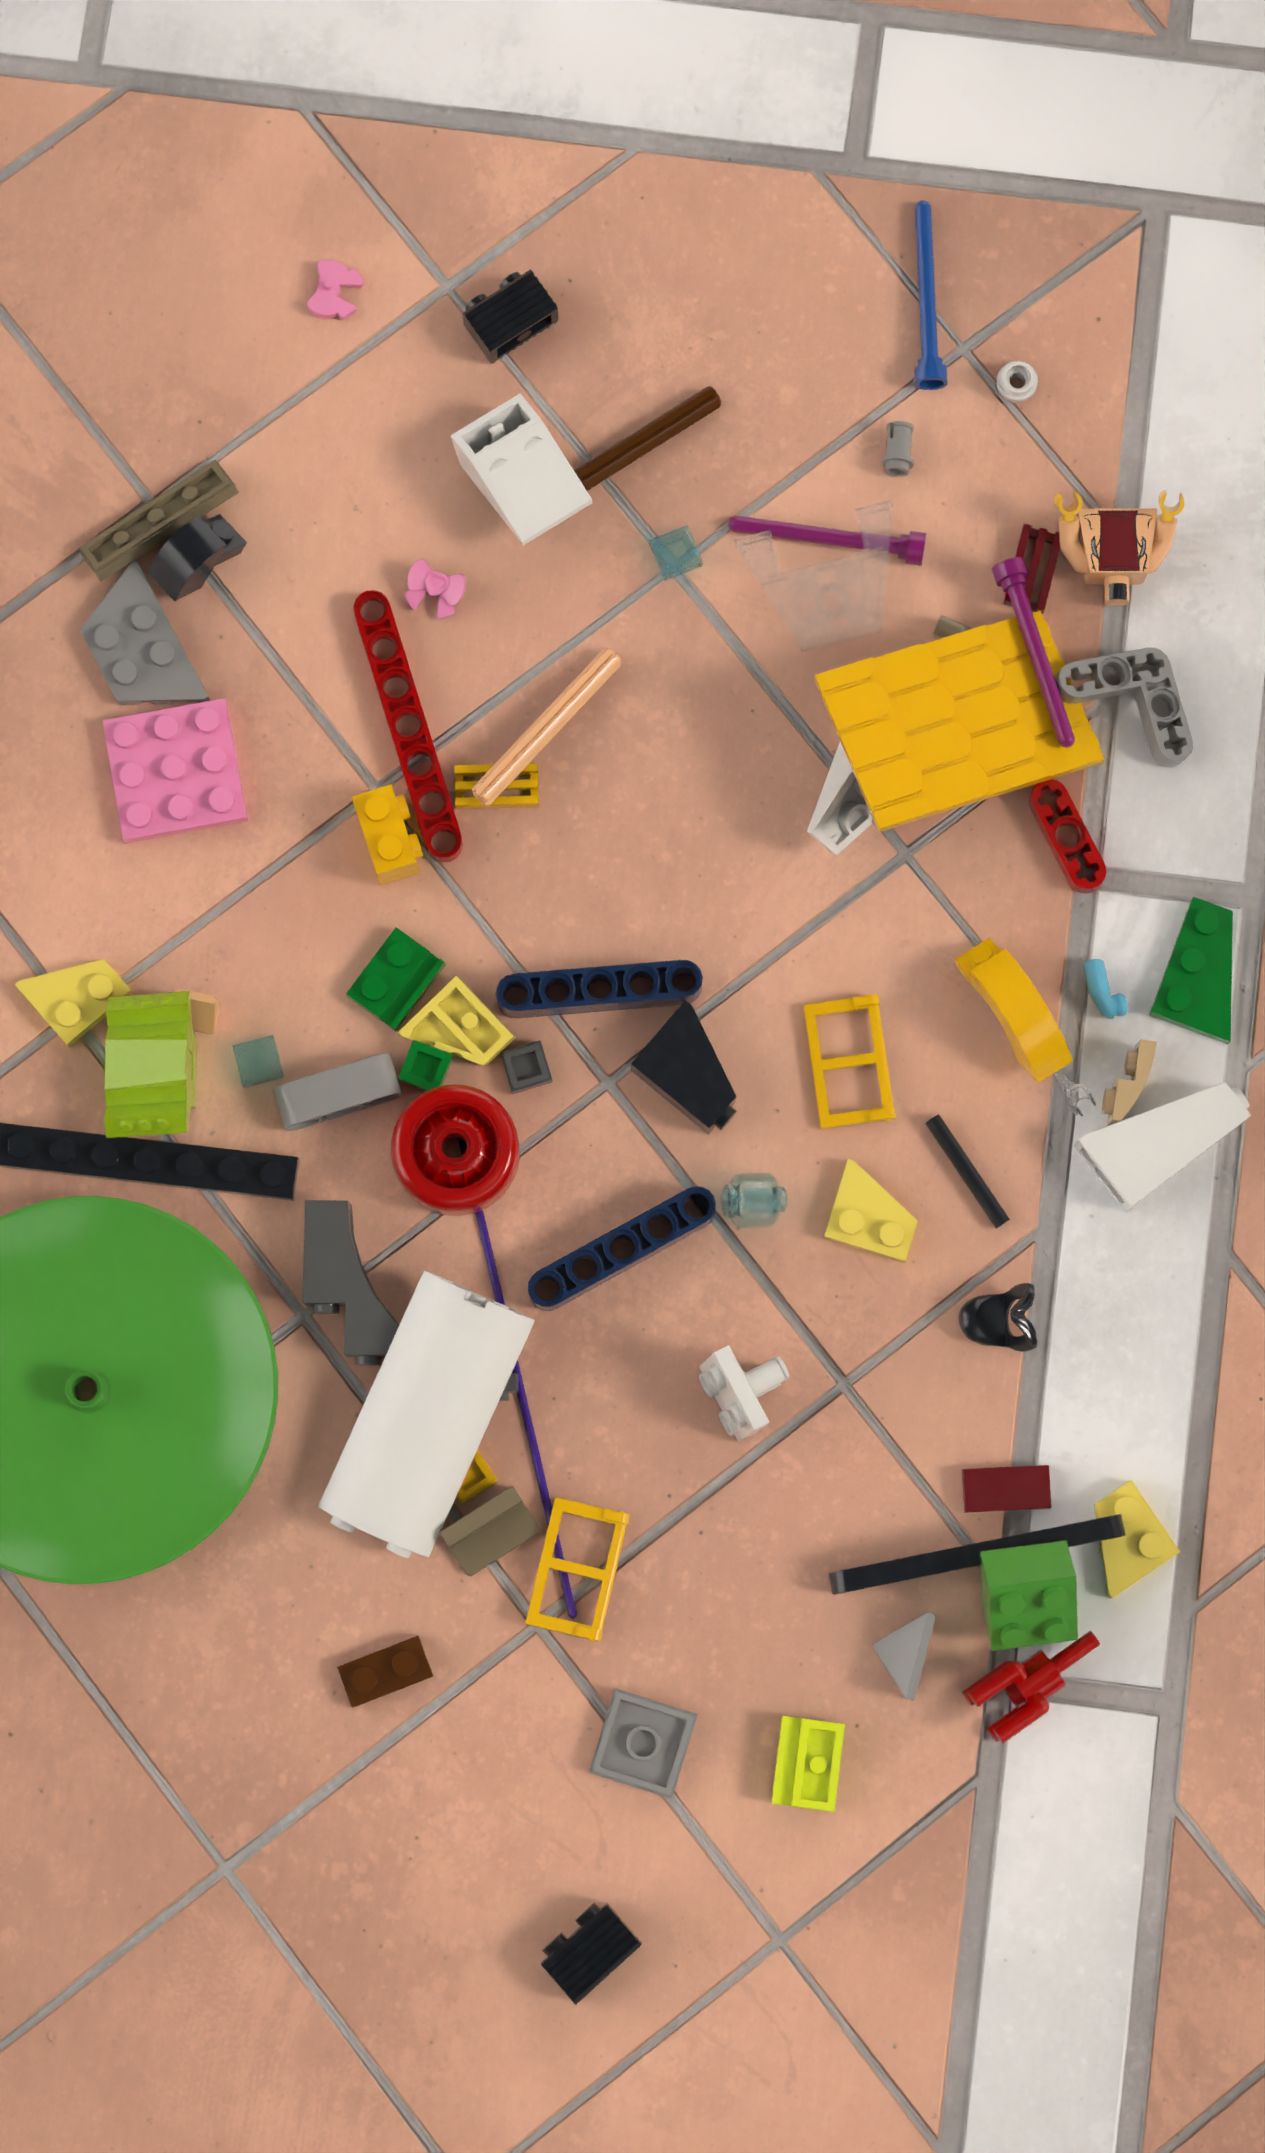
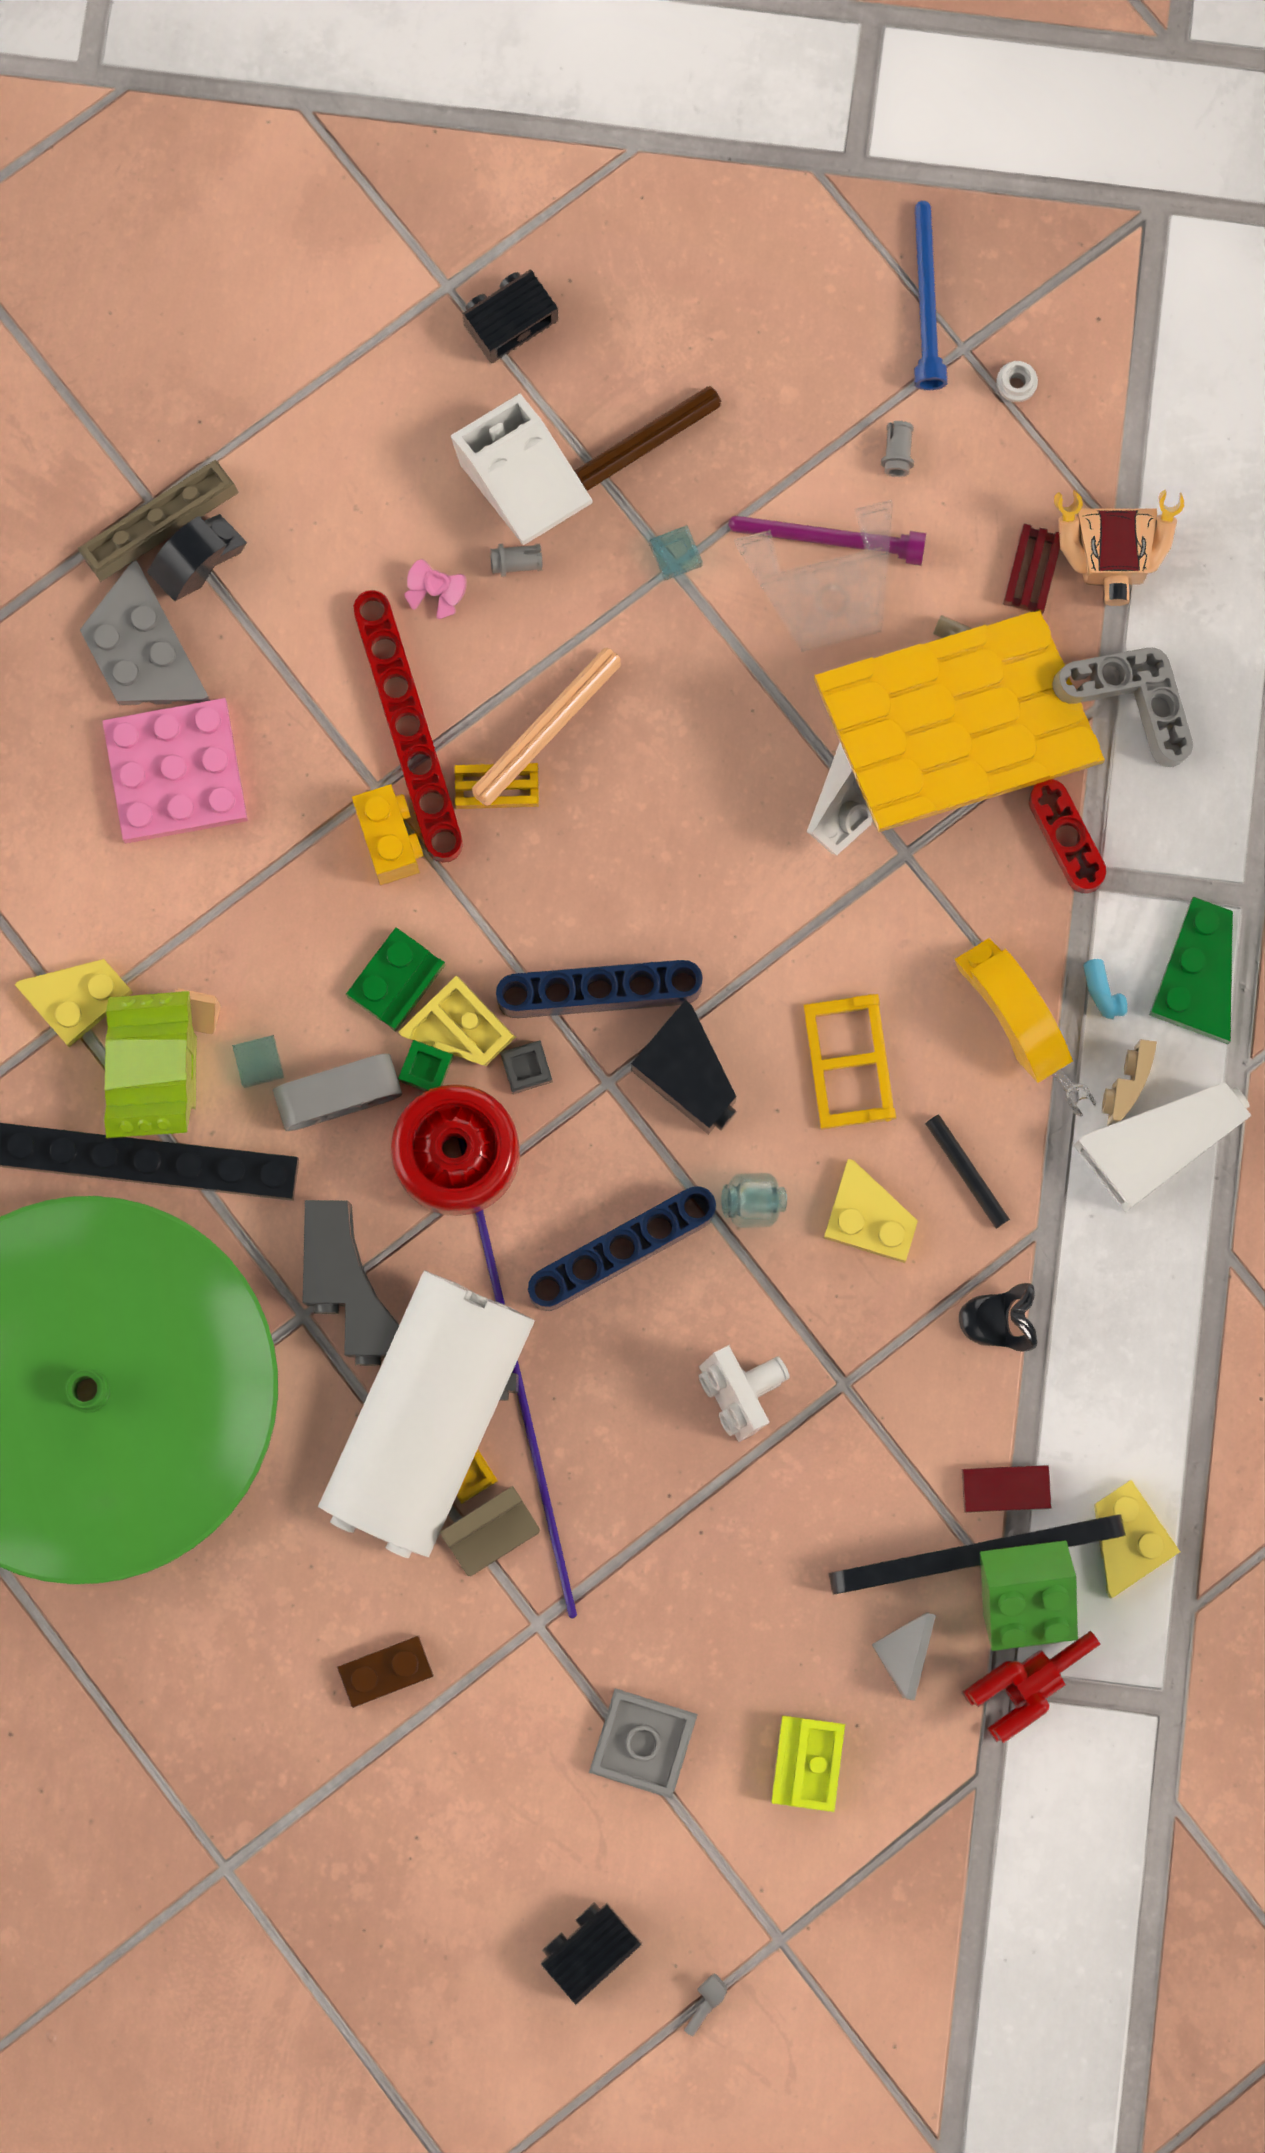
(326, 300): bright pink piece -> none
(516, 559): none -> light grey pin
(620, 1520): yellow window -> none
(714, 1992): none -> light grey hand
(1011, 576): magenta piece -> none

